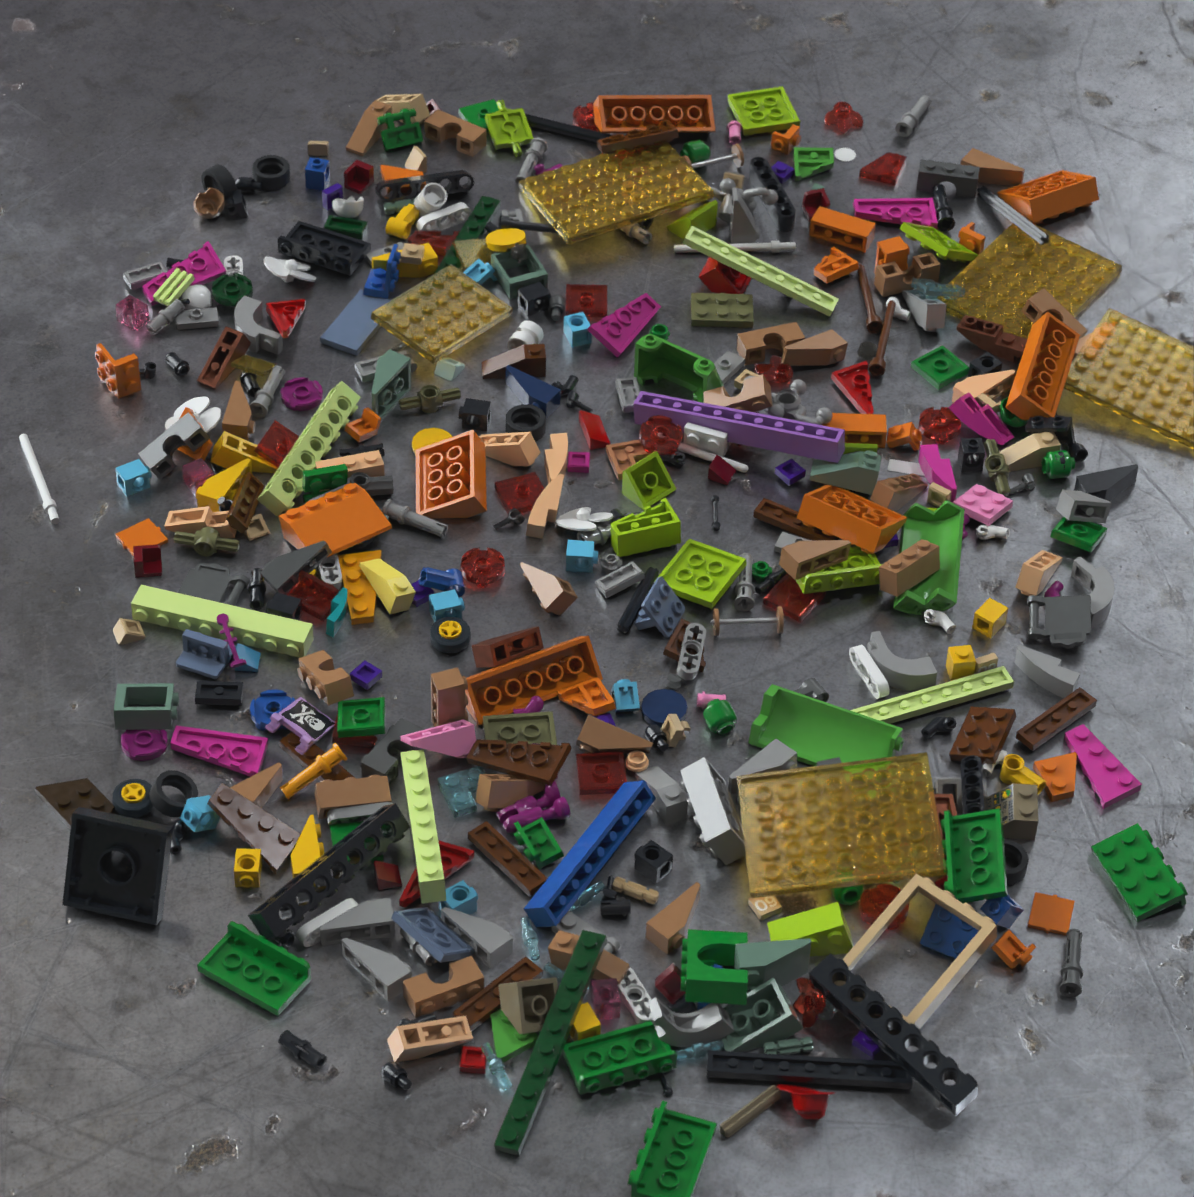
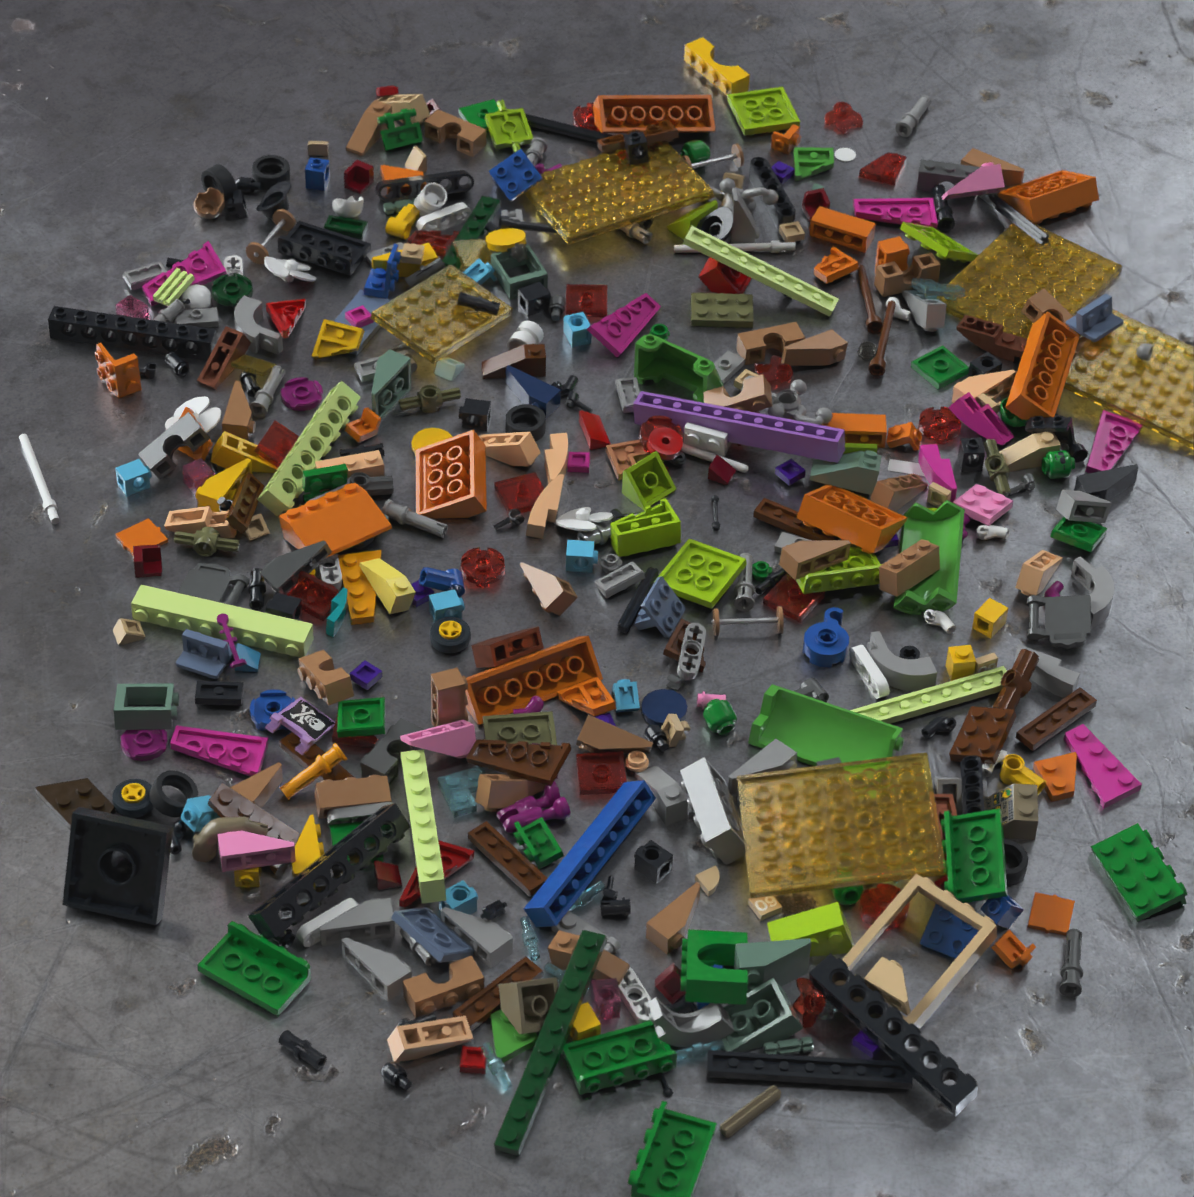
(131, 333): none -> black brick
(207, 840): none -> dark tan piece
(250, 850): none -> bright pink slope
(275, 199): none -> black piece
(283, 220): none -> medium nougat axle
(331, 193): dark purple plate -> none
(337, 339): none -> yellow wing
(359, 317): none -> dark pink tile
(387, 90): none -> red tile
(425, 272): none -> dark grey pin
(478, 303): none -> black pin
(493, 910): none -> black axle
(515, 175): none -> blue bracket
(635, 890): tan axle -> none
(639, 154): none -> black brick
(670, 437): none -> red piece
(709, 880): none -> tan tile
(718, 223): none -> piece
(726, 78): none -> yellow arch
(734, 129): bright pink pin -> none
(791, 231): none -> tan plate
(808, 1102): red piece -> none
(827, 641): none -> blue piece
(856, 386): red wing -> none
(889, 981): none -> tan slope
(909, 651): none -> black bush
(971, 239): orange bracket -> none
(983, 181): none -> bright pink slope
(1016, 680): none -> reddish brown piece
(1095, 319): none -> sand blue bracket
(1111, 441): none -> dark pink wing
(1145, 351): none -> light grey hinge

